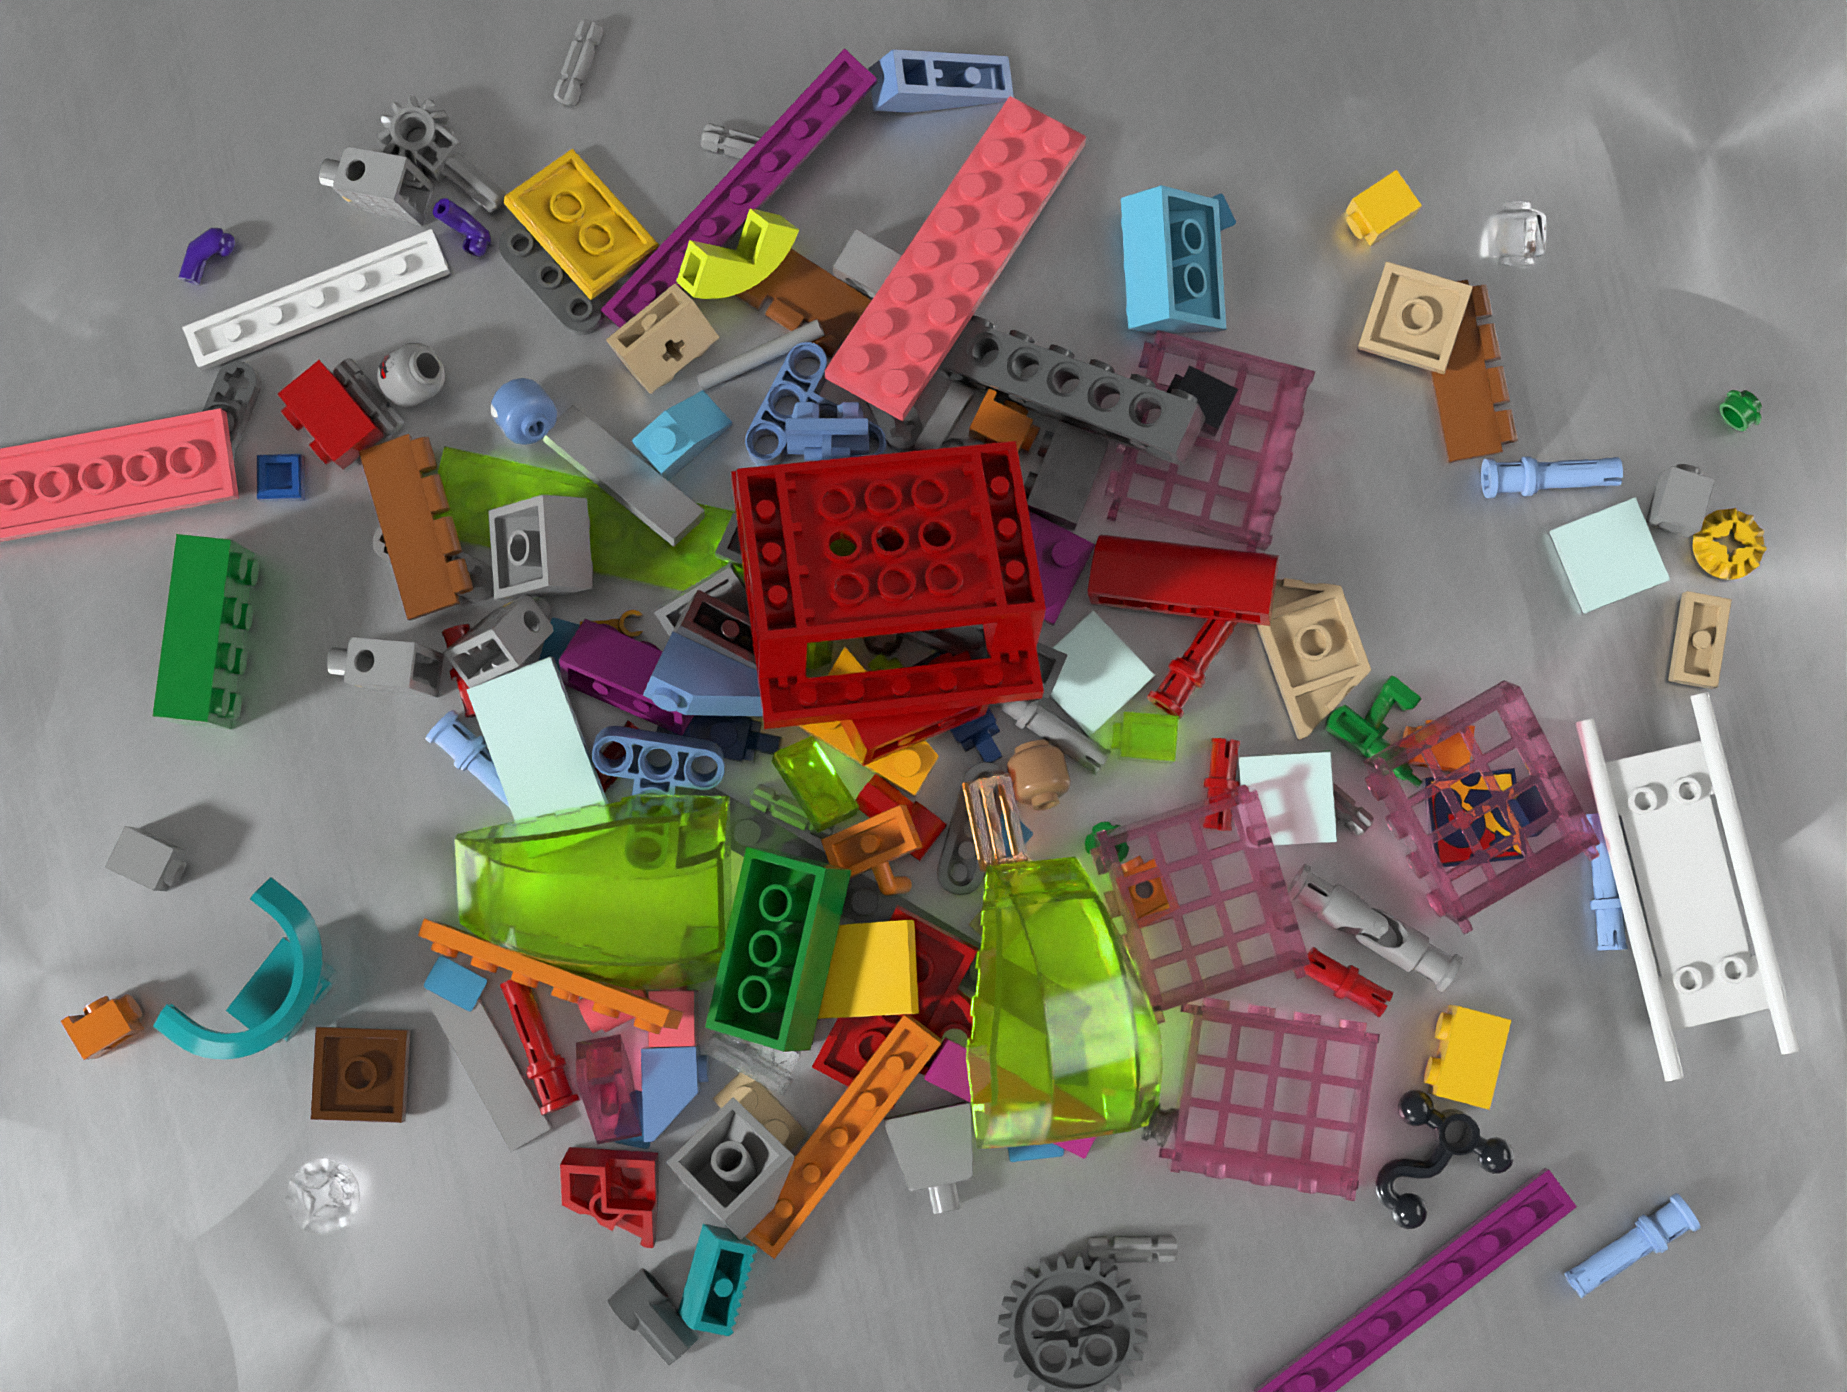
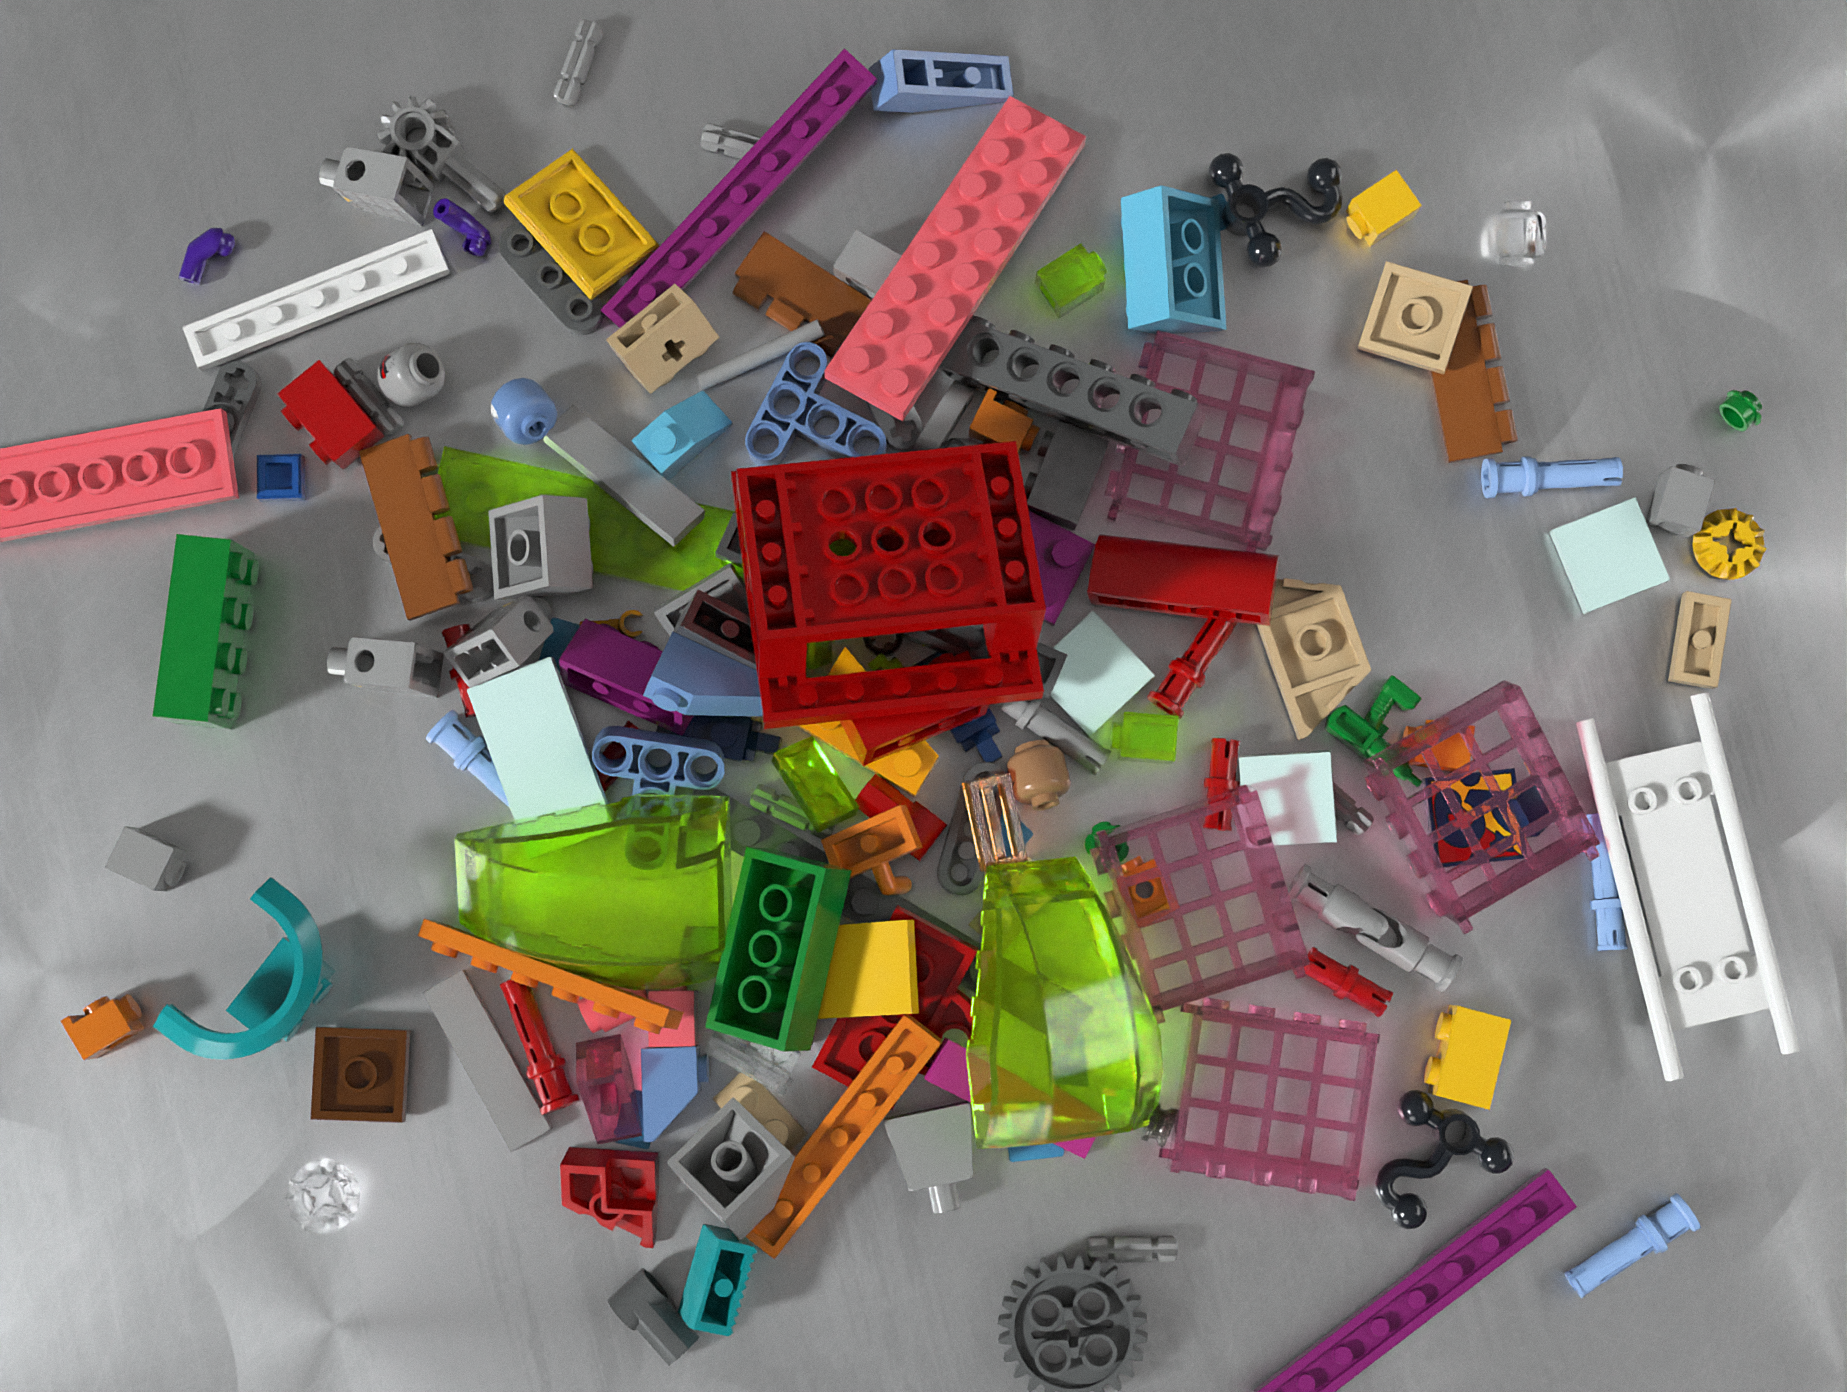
(455, 983): dark azure sticker -> none
(724, 272): neon yellow brick -> none
(827, 437): medium blue hips -> none
(1071, 279): none -> clear neon green brick
(1212, 396): black brick -> none
(1265, 248): none -> black piece

